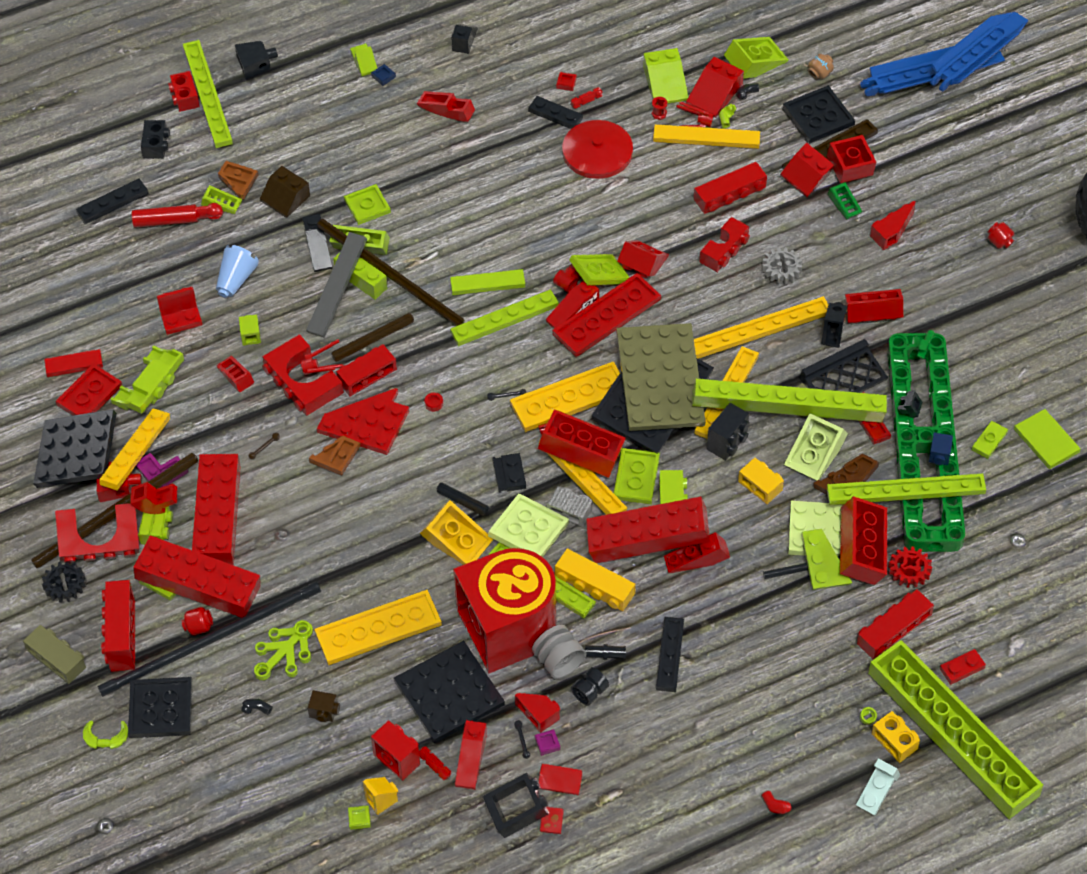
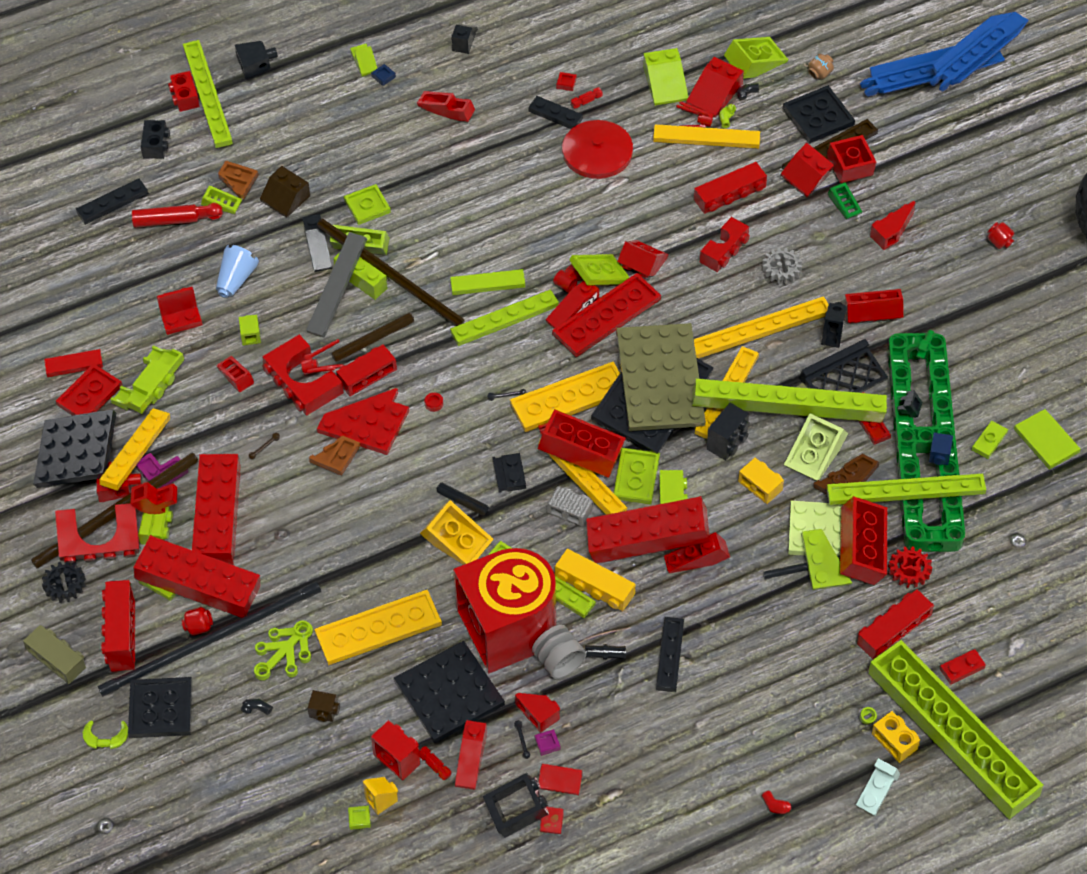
(528, 526): yellowish green plate -> none
(592, 684): black wheel -> none
(659, 108): red bush -> none

